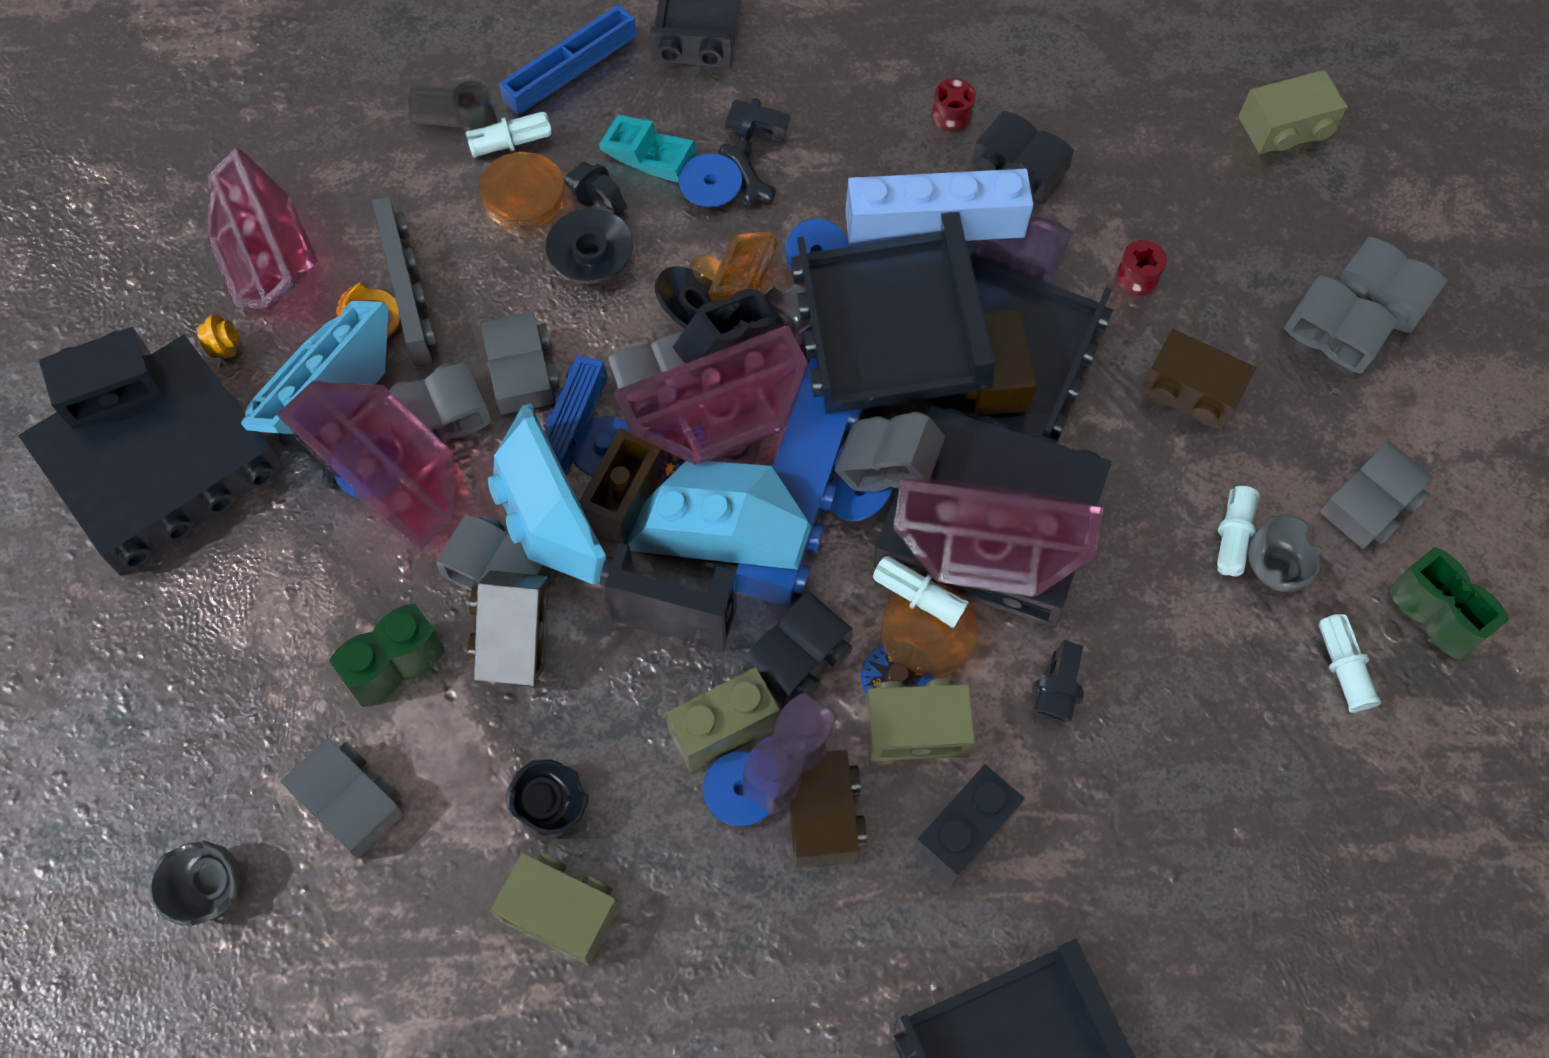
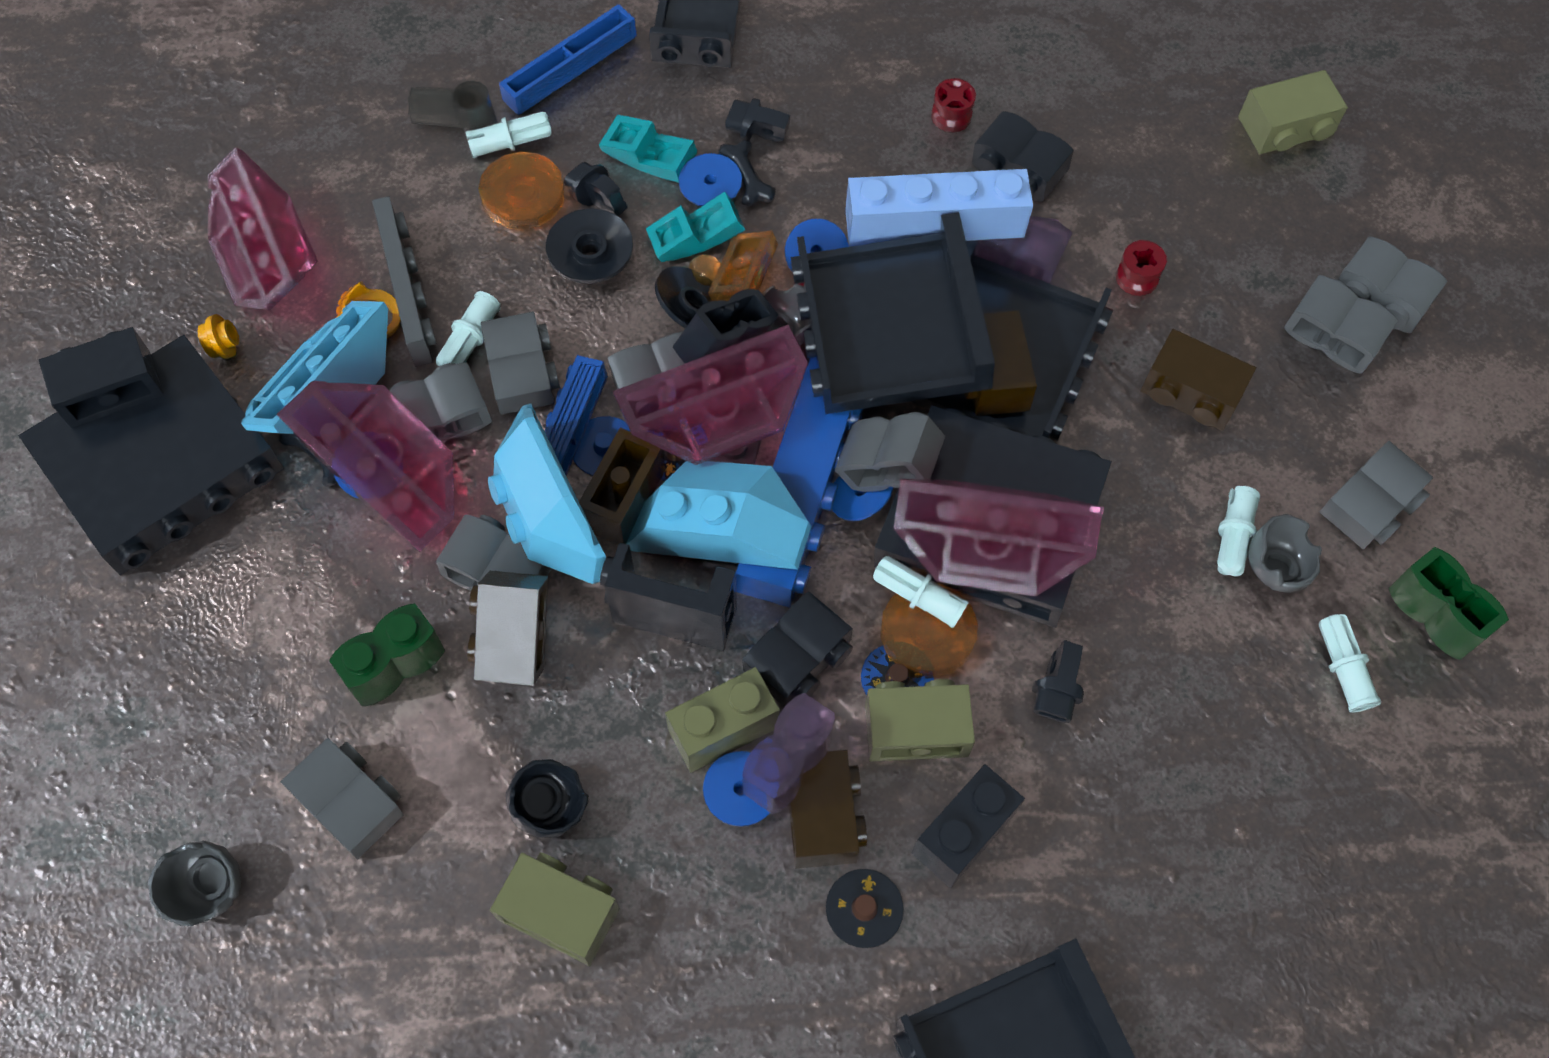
(468, 330): none -> light aqua axle
(684, 235): none -> teal slope
(864, 908): none -> piece

